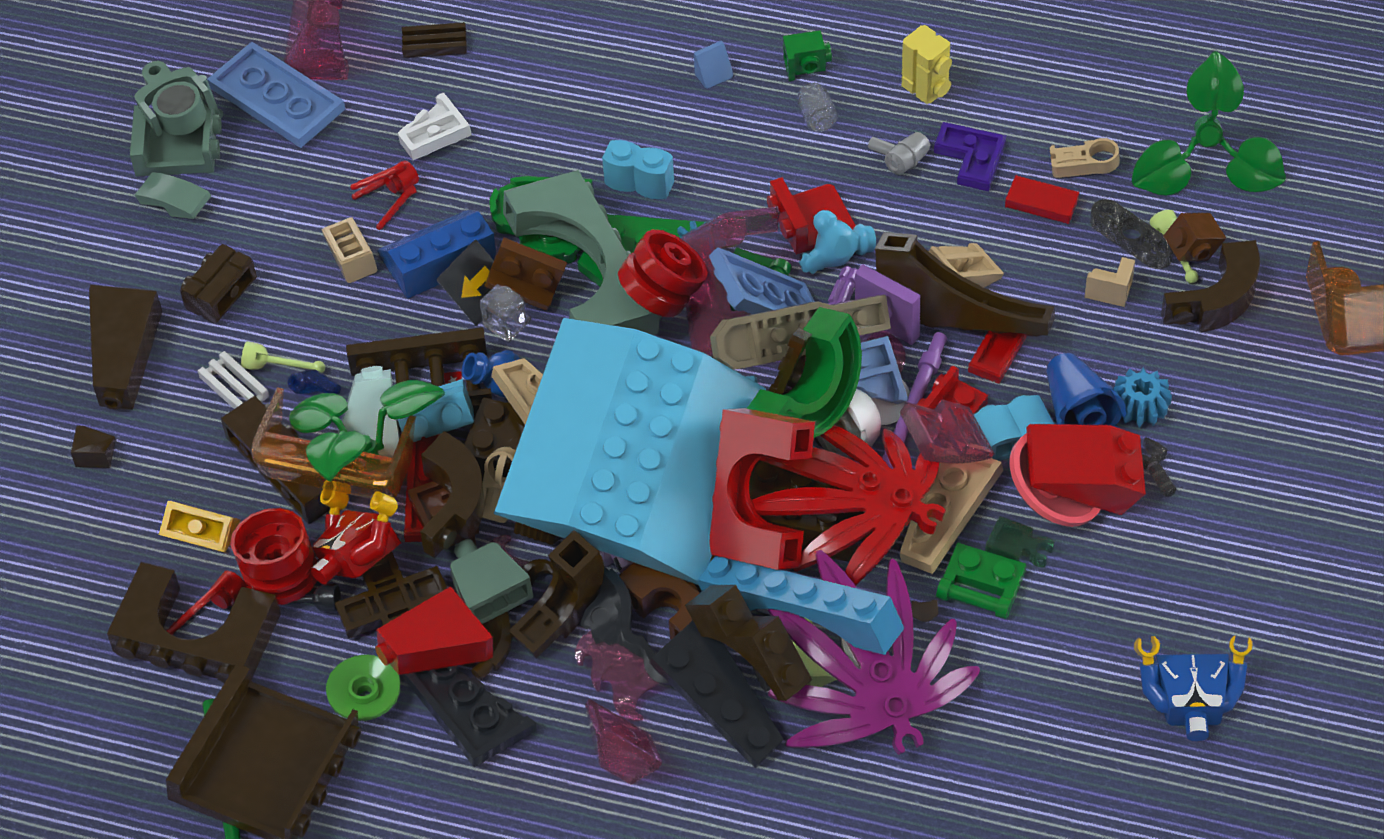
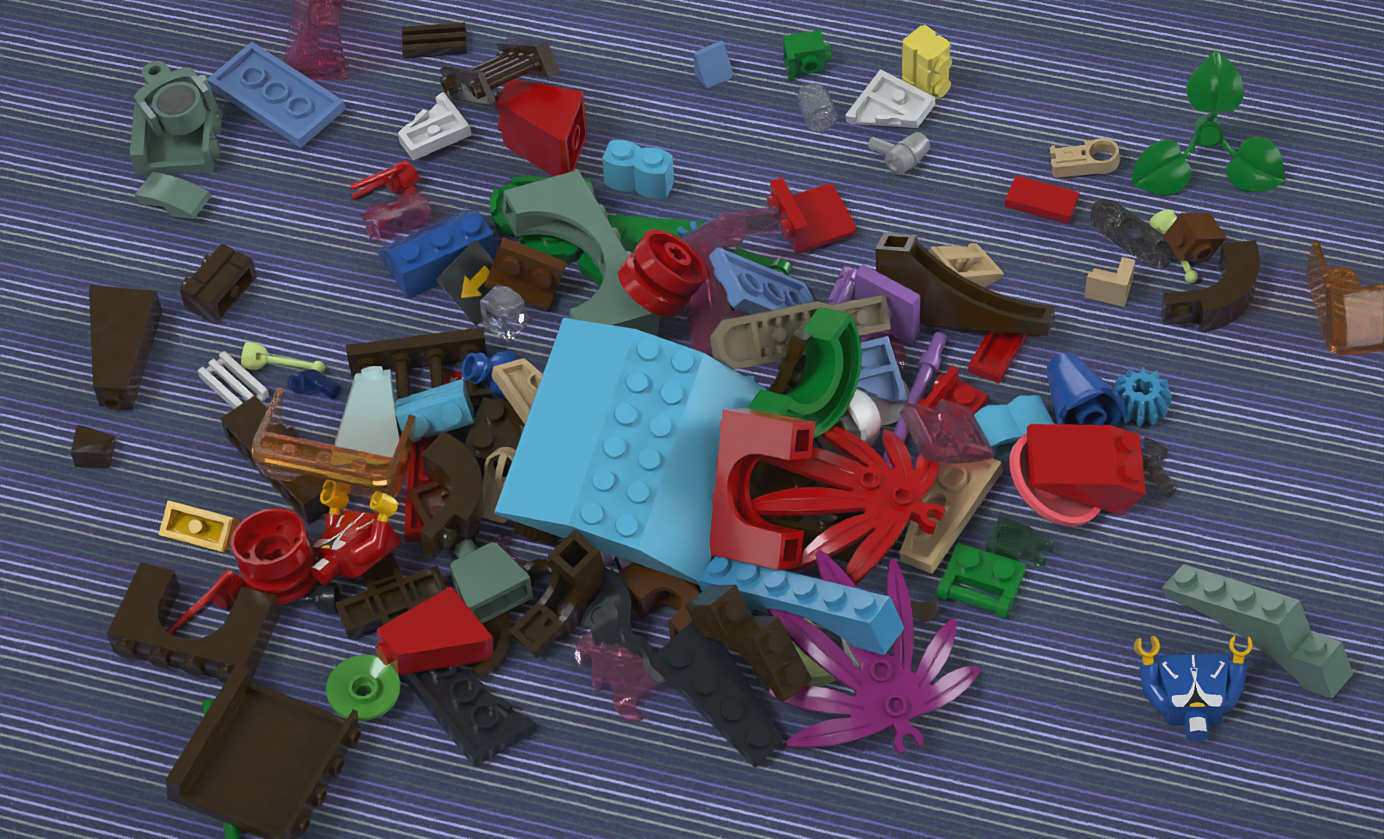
(333, 451): green plant -> none
(351, 251): tan slope -> none
(384, 215): none -> clear pink hinge
(513, 60): none -> dark brown fence
(543, 124): none -> red slope
(621, 745): clear pink slope -> none
(836, 242): medium azure animal -> none
(890, 103): none -> white wing
(977, 148): dark purple tile -> none
(1271, 621): none -> sand green arch

